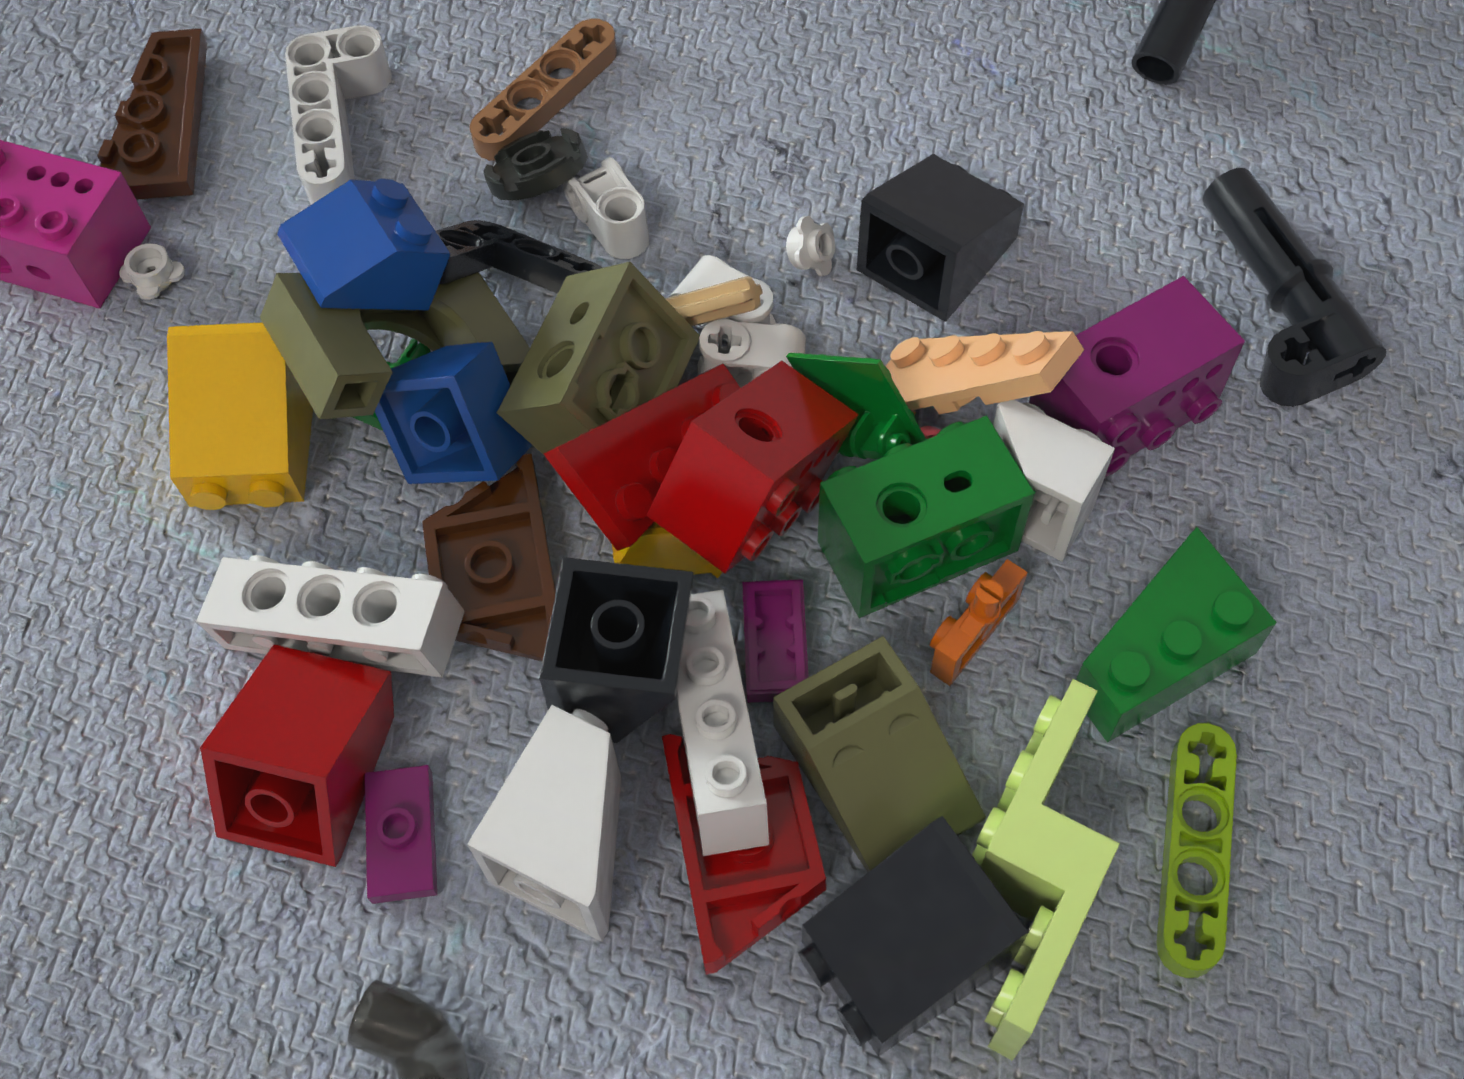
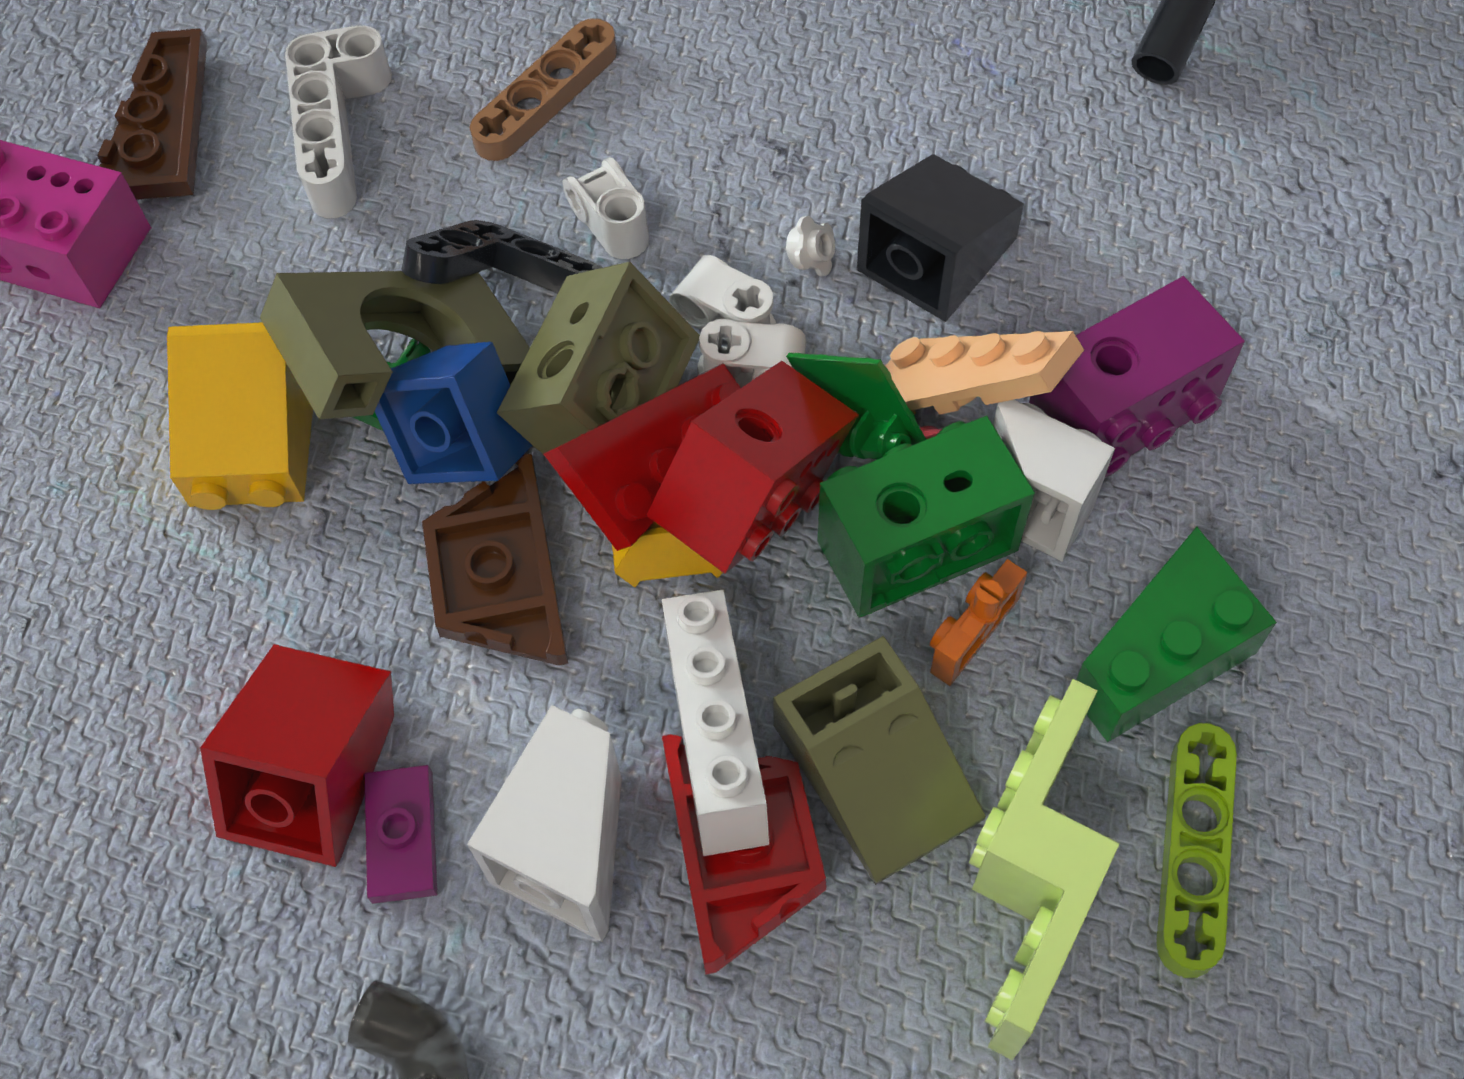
(150, 270): white plate -> none
(333, 613): white brick -> none
(367, 248): blue slope -> none
(535, 164): pearl dark grey tile -> none
(615, 641): black slope -> none
(718, 301): tan axle -> none
(774, 637): magenta plate -> none
(911, 938): black slope -> none
(1302, 289): black piece -> none

